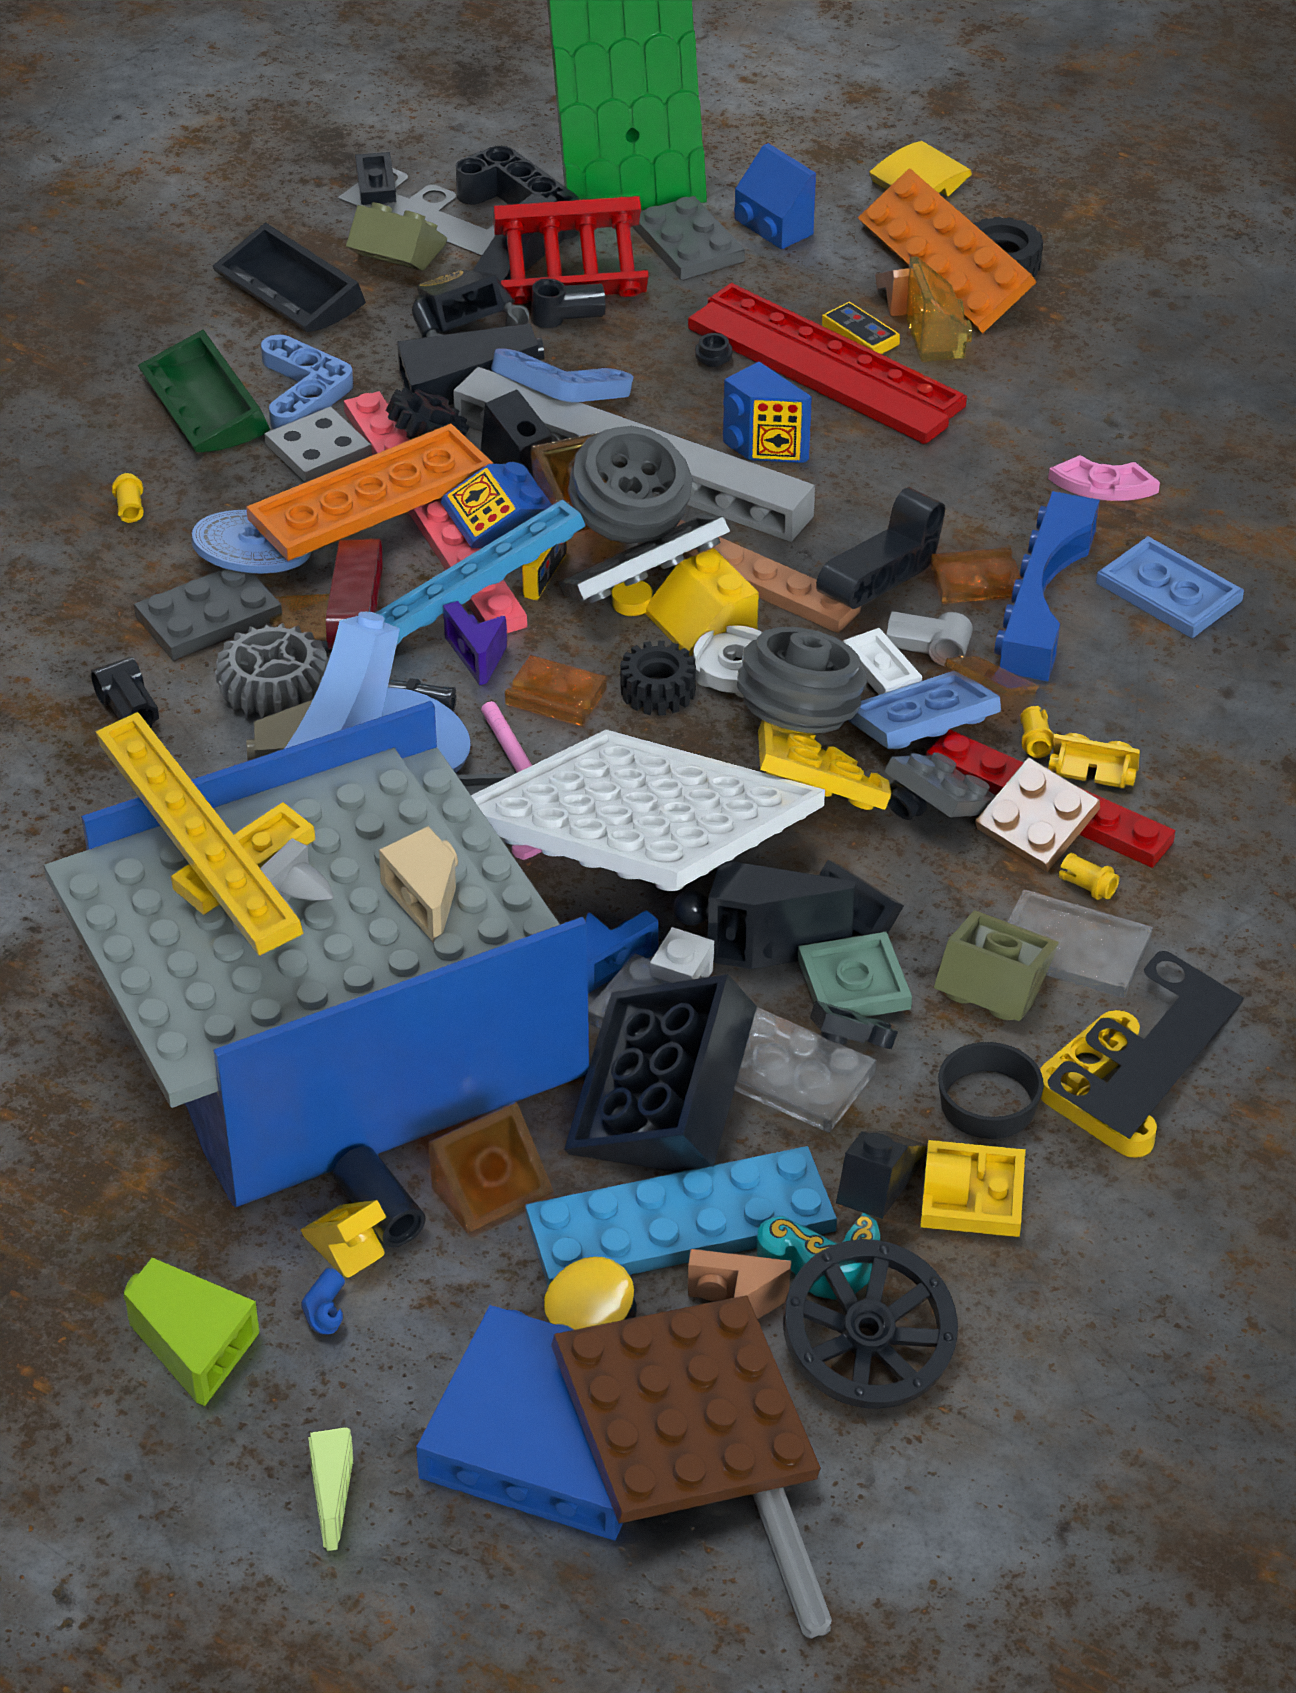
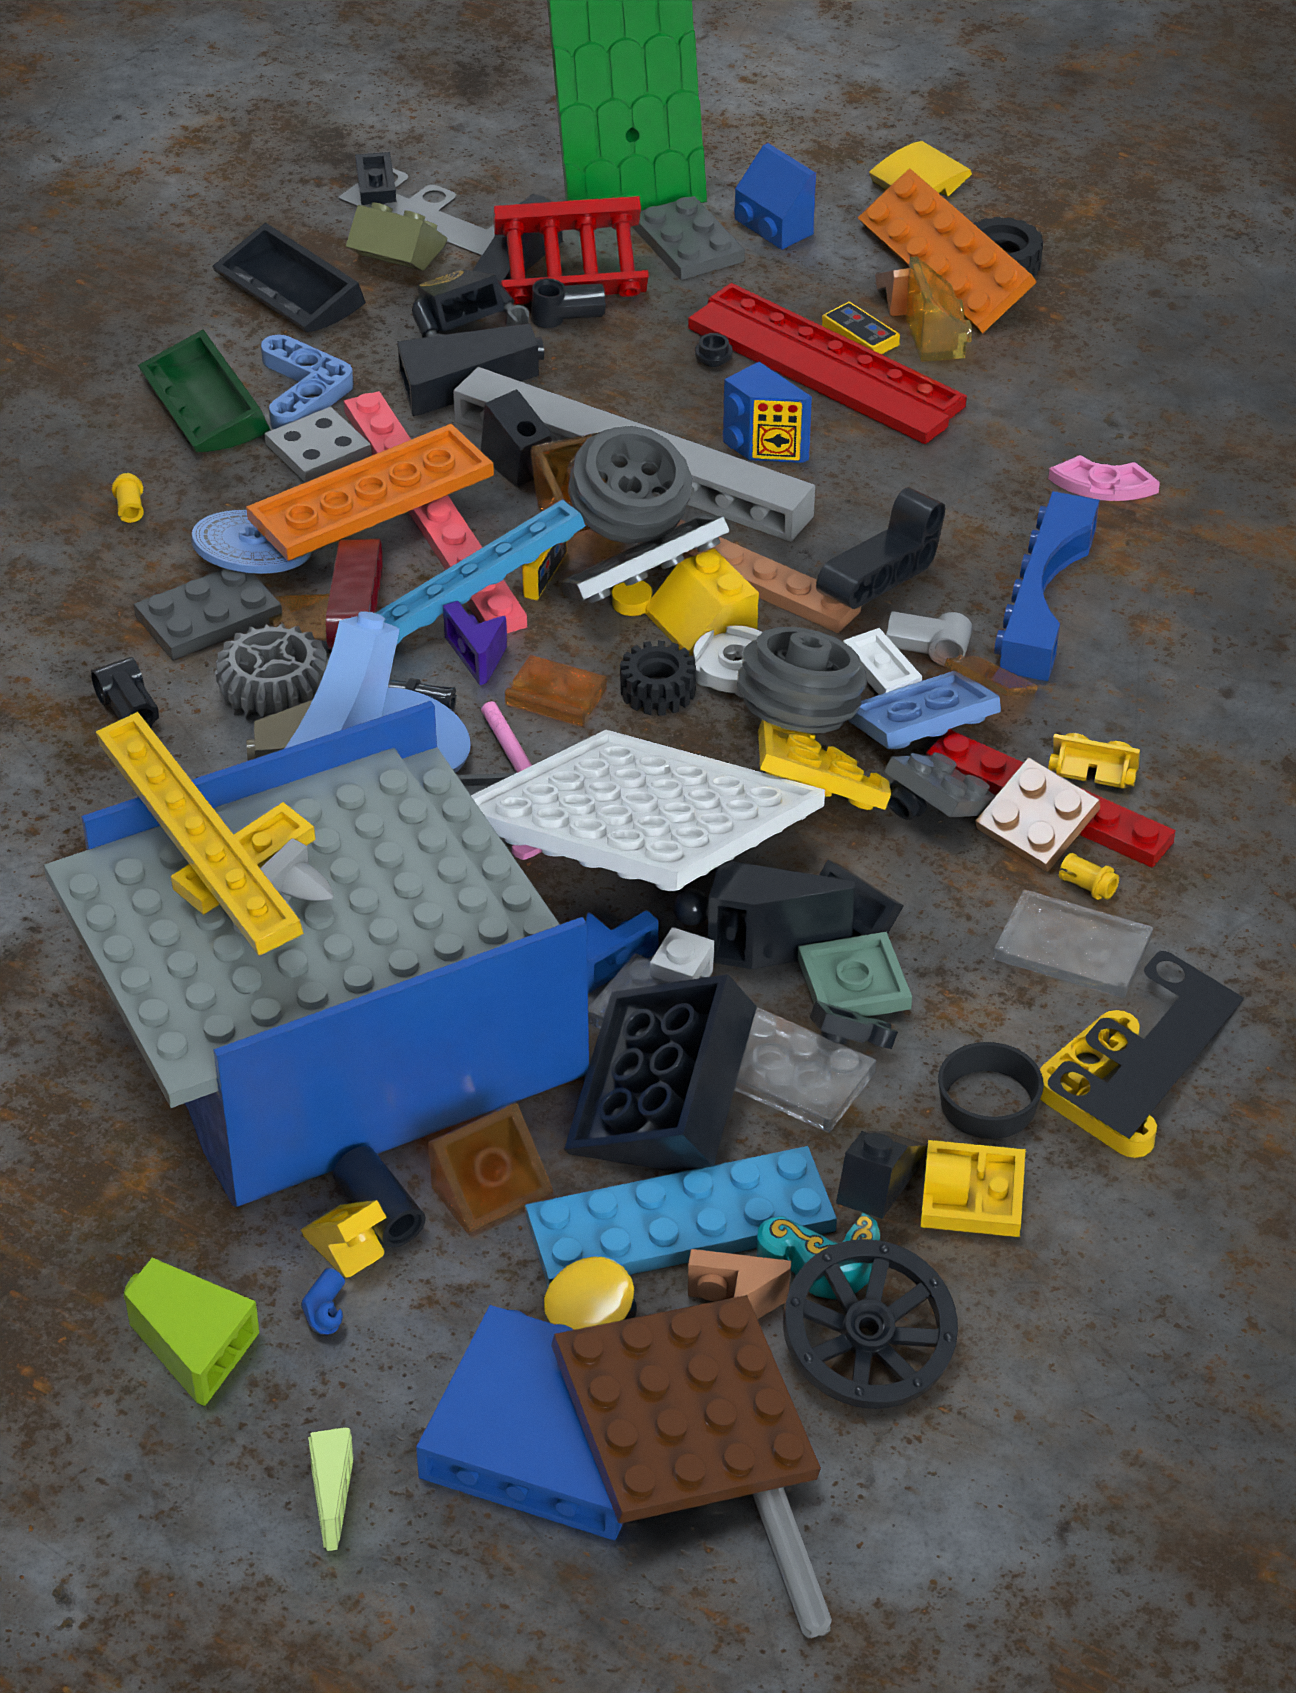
(421, 878): tan slope -> none
(423, 413): black gear -> none
(494, 502): slope -> none
(509, 176): black beam -> none
(559, 384): medium blue beam -> none
(974, 575): clear orange plate -> none
(995, 965): olive slope -> none
(1037, 736): yellow pin -> none
(1170, 587): medium blue tile -> none

